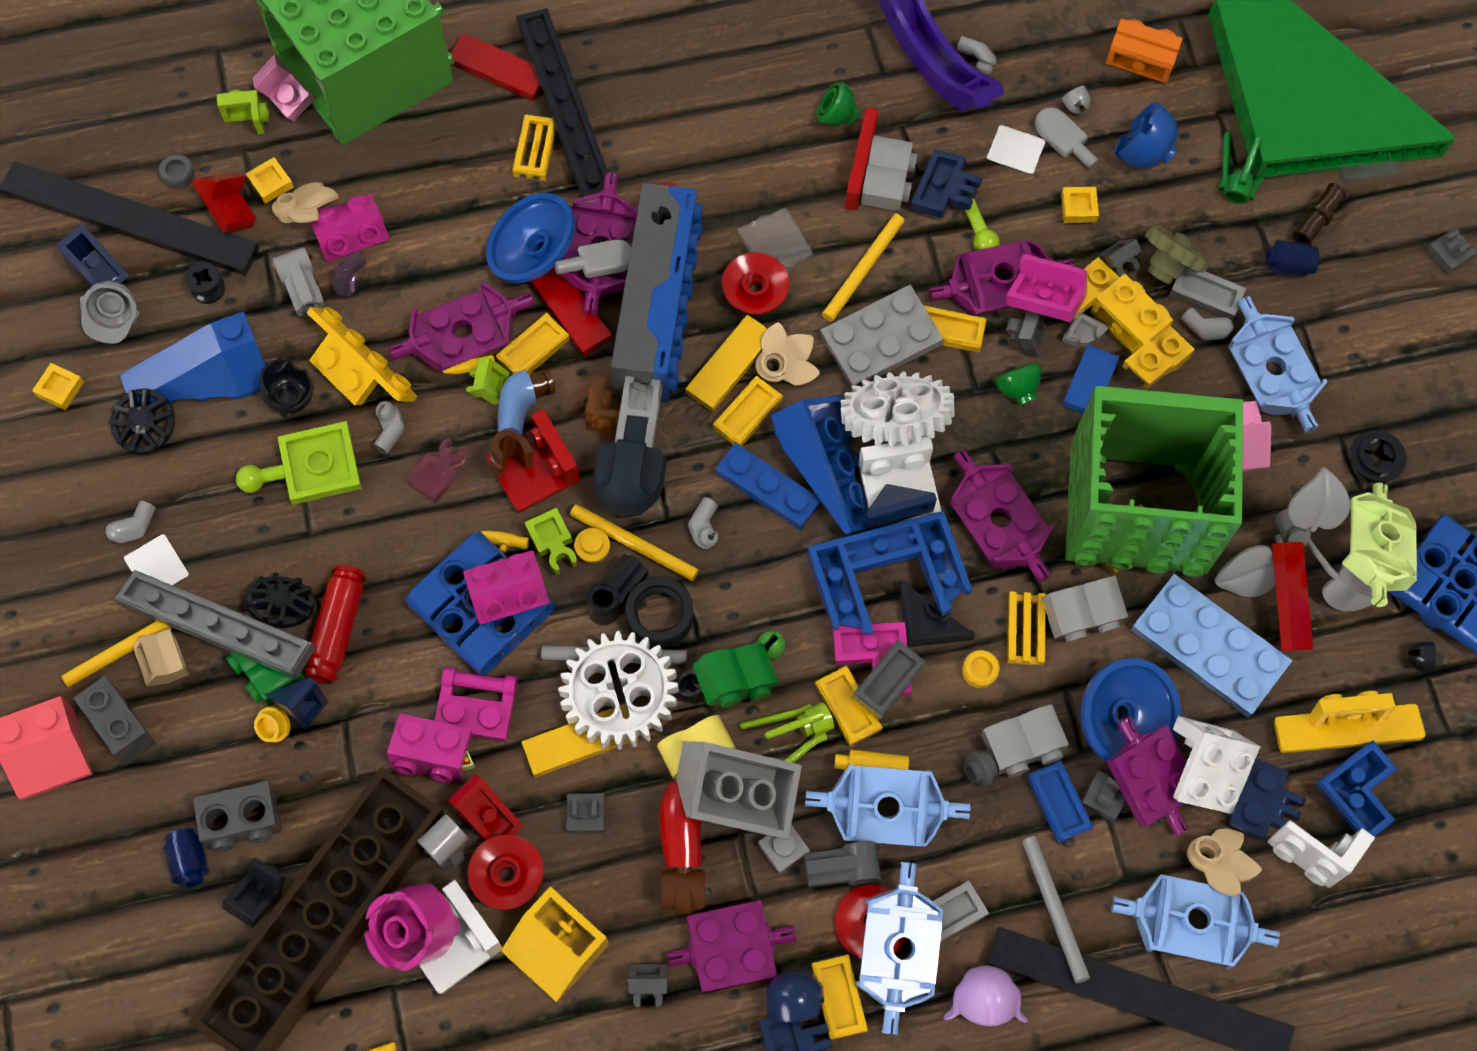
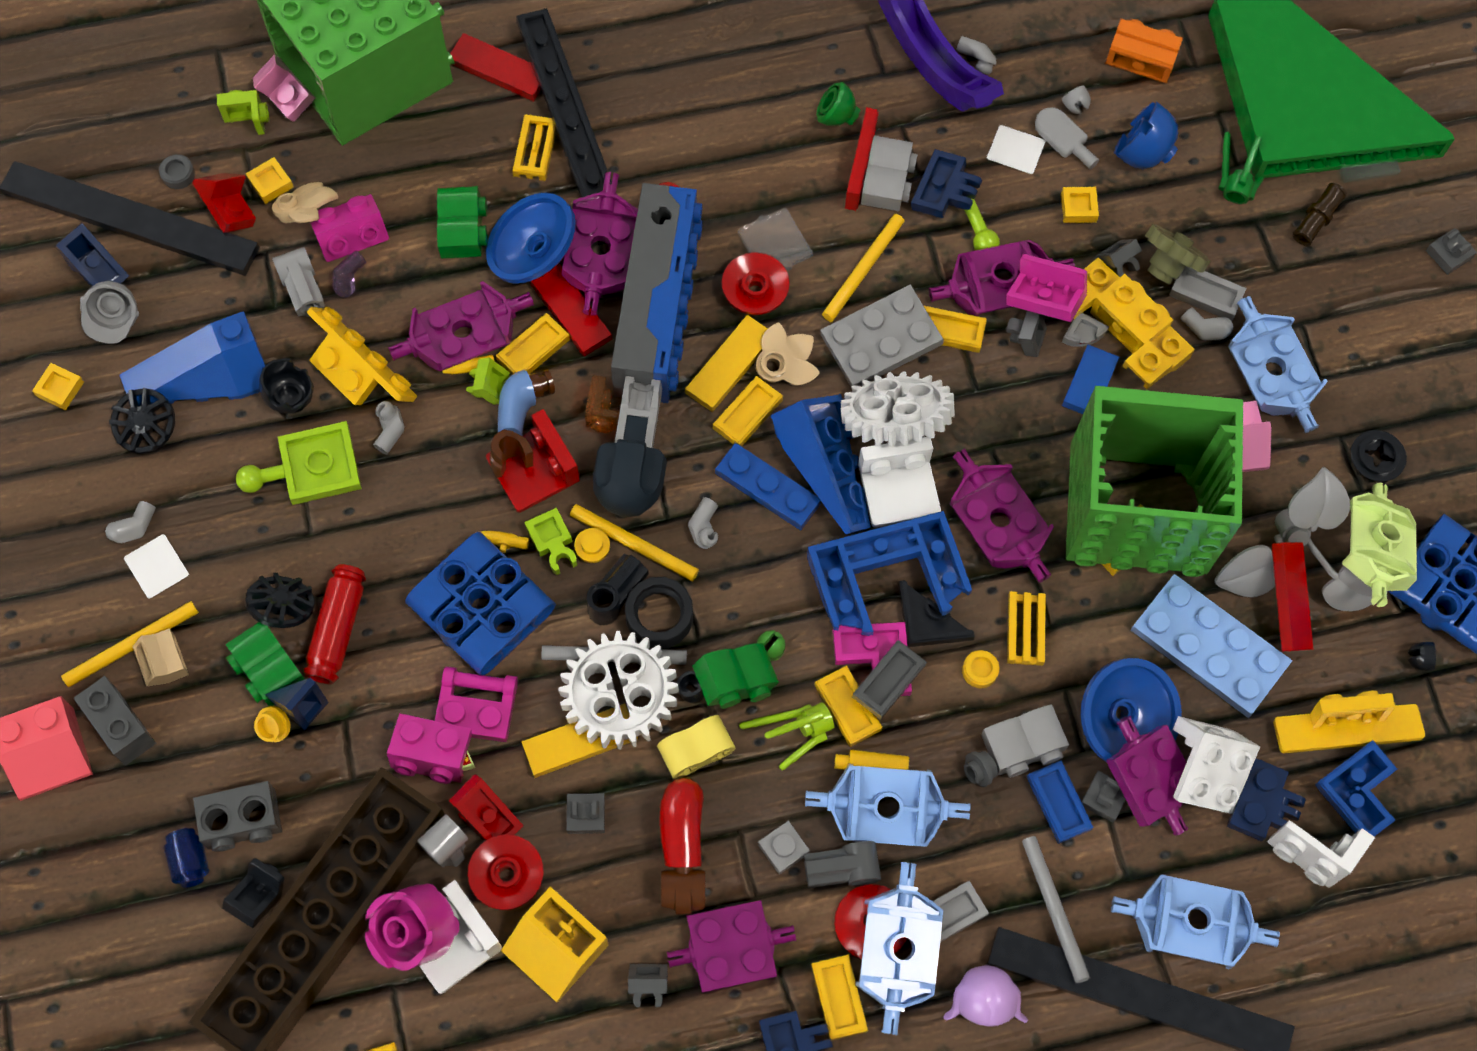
(209, 291): black wheel -> none
(215, 624): dark grey tile -> none
(436, 475): clear pink plate -> none
(460, 222): none -> green brick
(506, 587): dark pink bracket -> none
(598, 259): light grey piece -> none
(737, 788): light grey slope -> none
(794, 997): dark blue hair -> none
(898, 504): dark blue slope -> none
(1020, 382): green brick -> none
(1085, 608): light grey brick -> none
(1226, 862): tan plate -> none
(1292, 258): clear blue brick -> none

